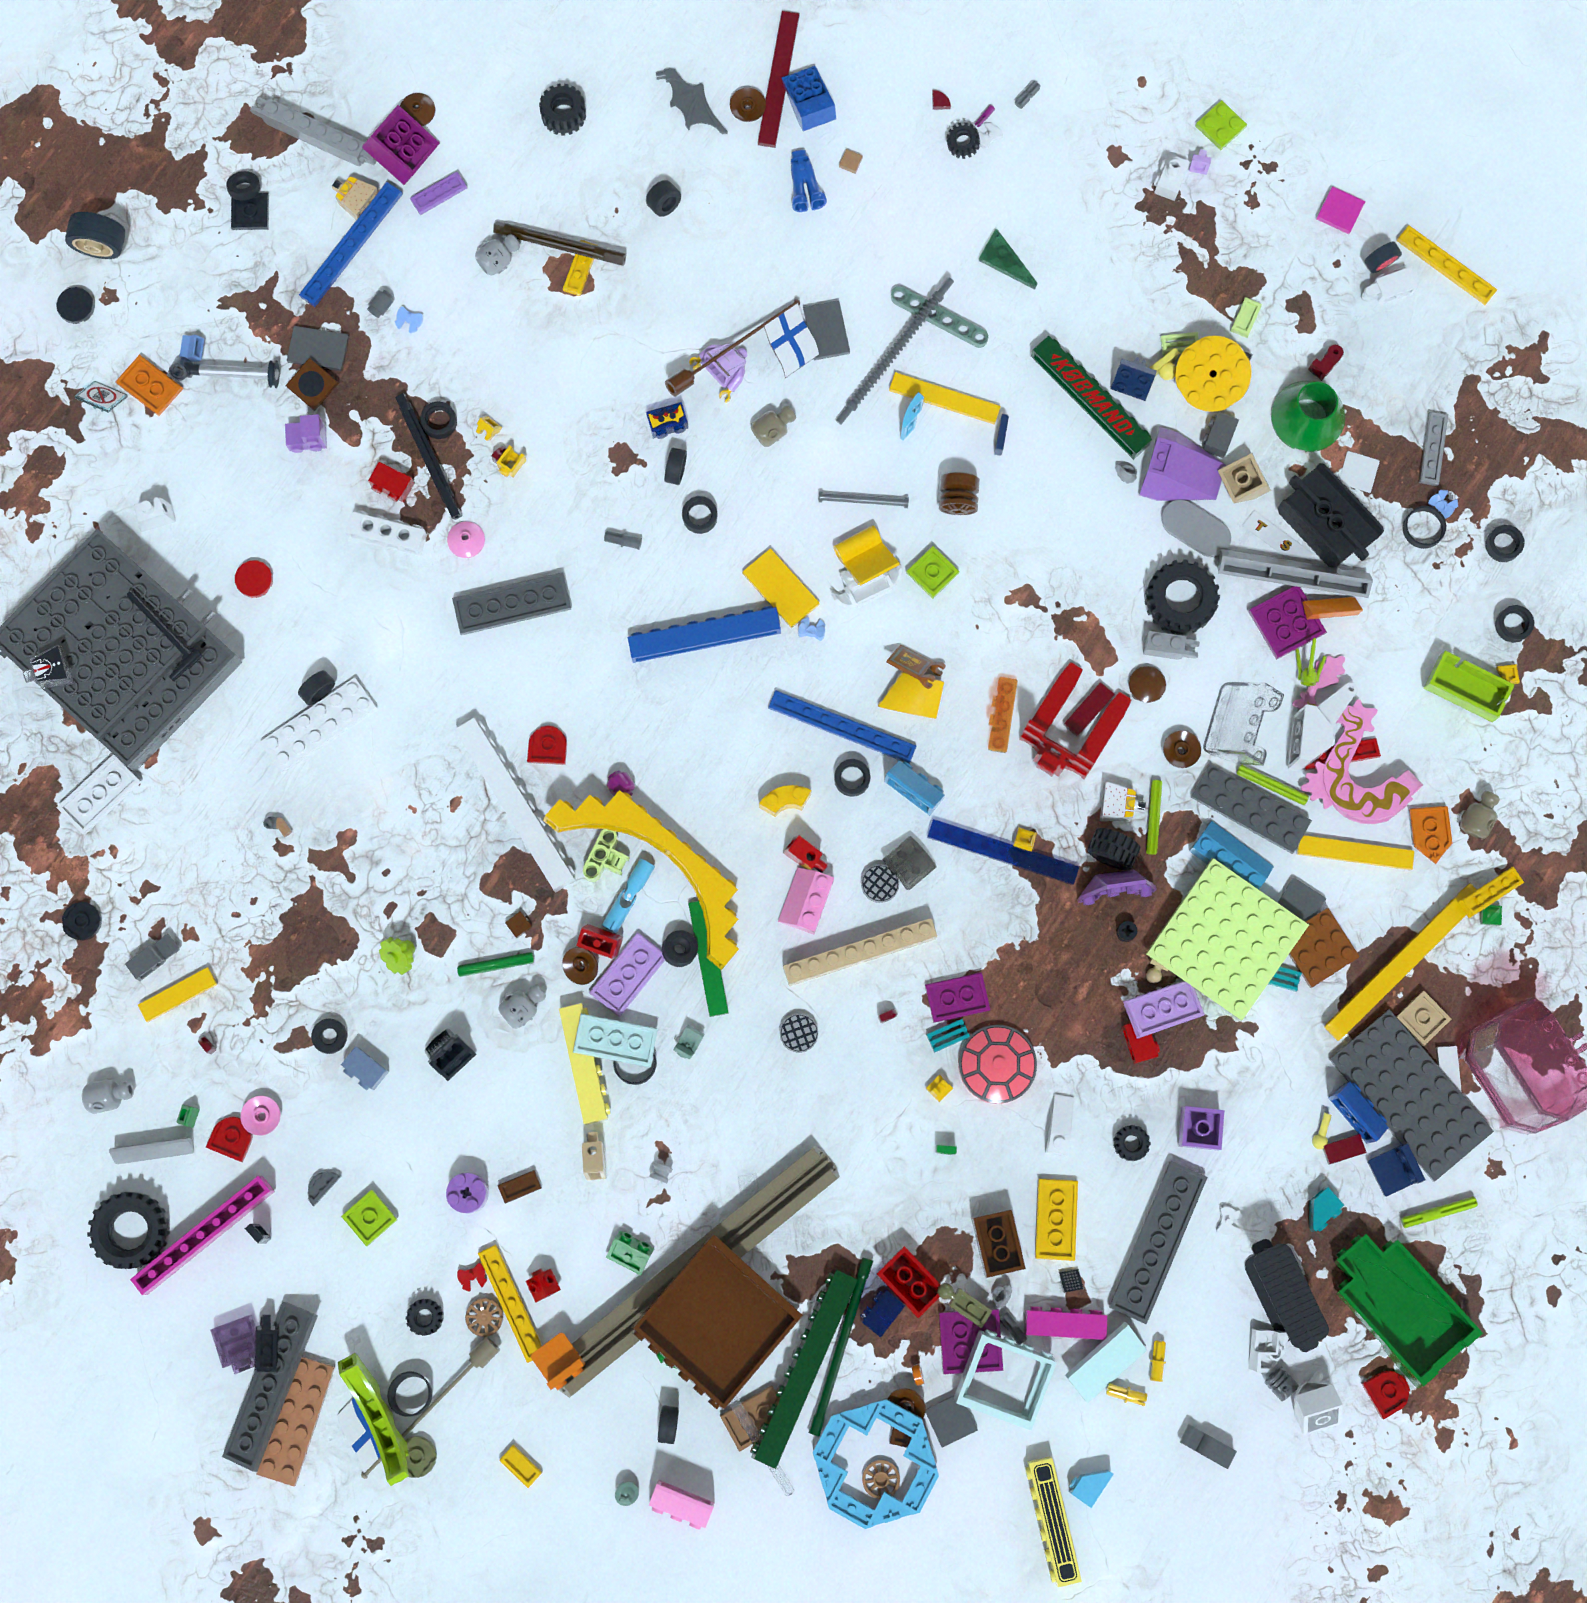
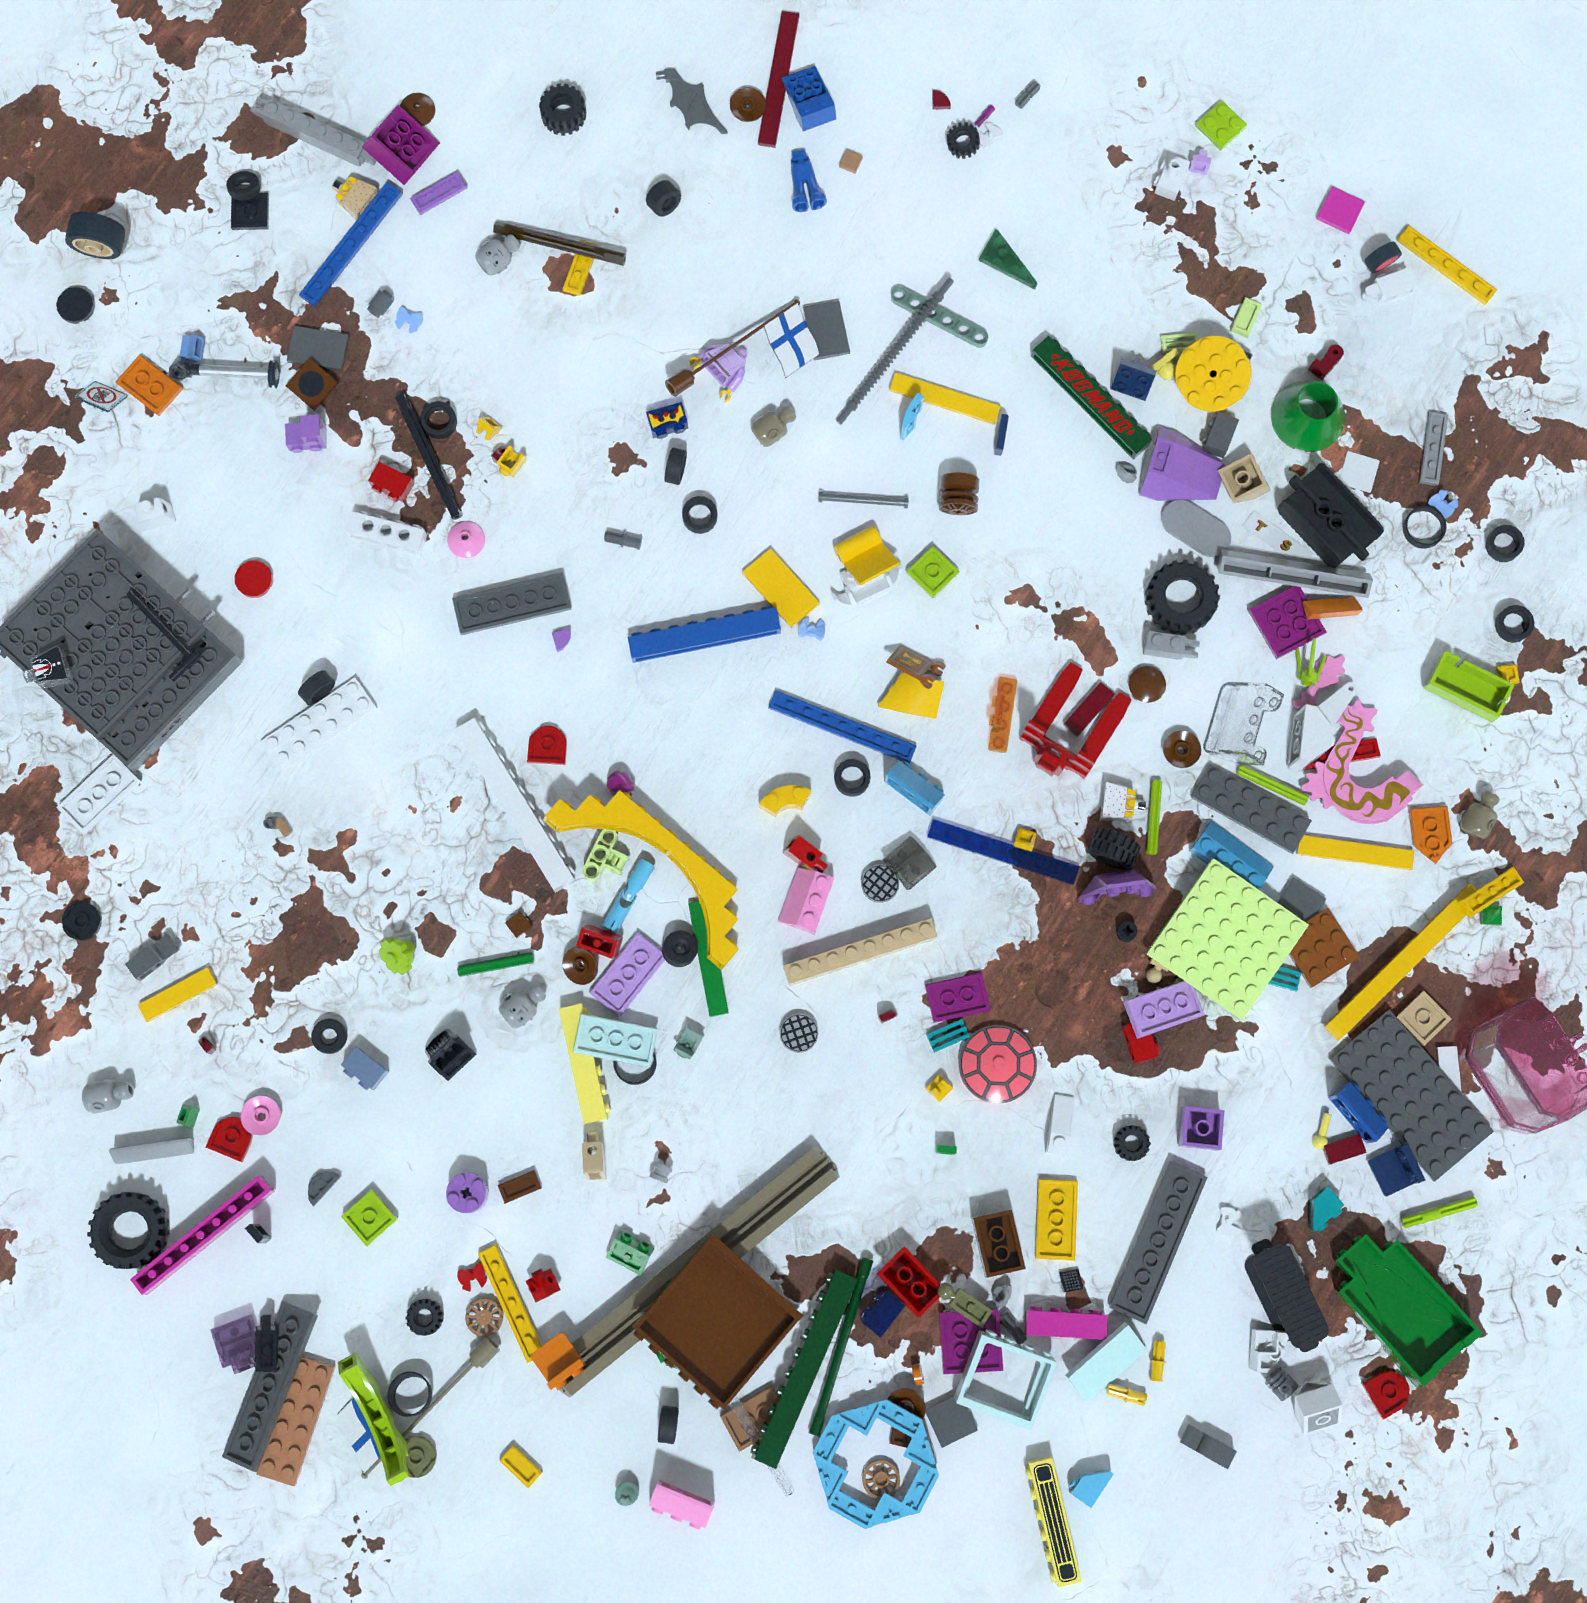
(561, 639): none -> medium lavender tile

